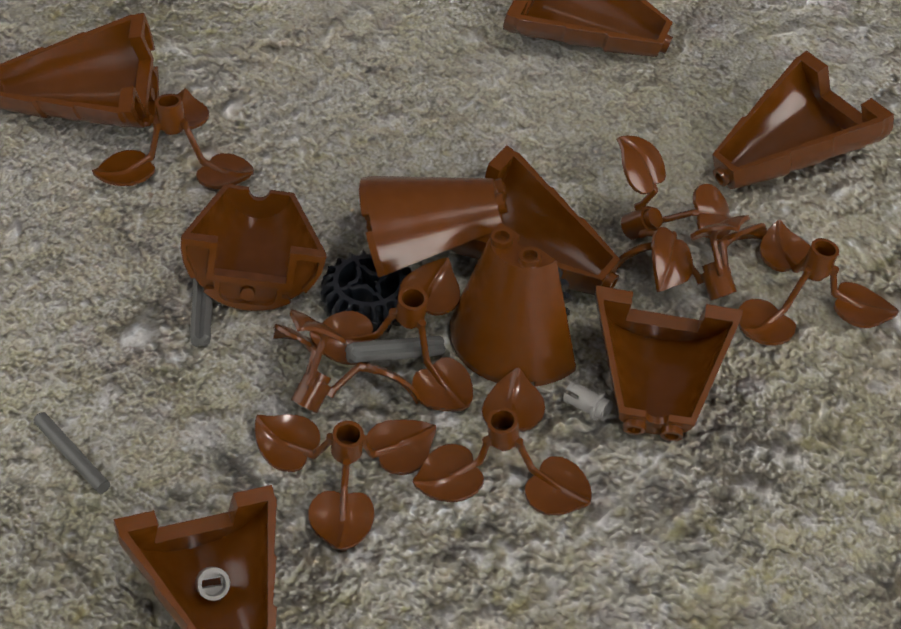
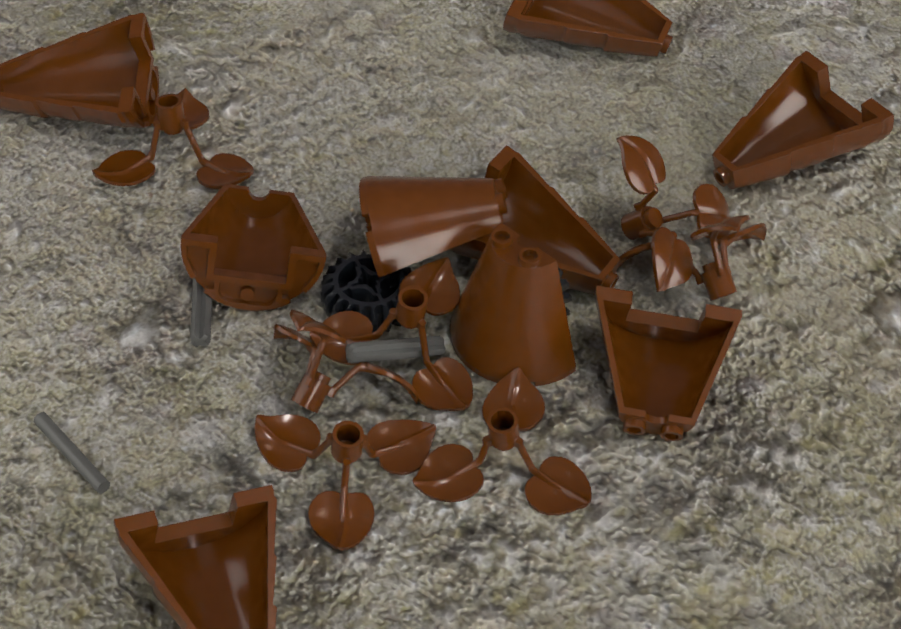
(212, 592): light grey hinge -> none
(595, 404): light grey pin -> none
(787, 251): reddish brown plant -> none

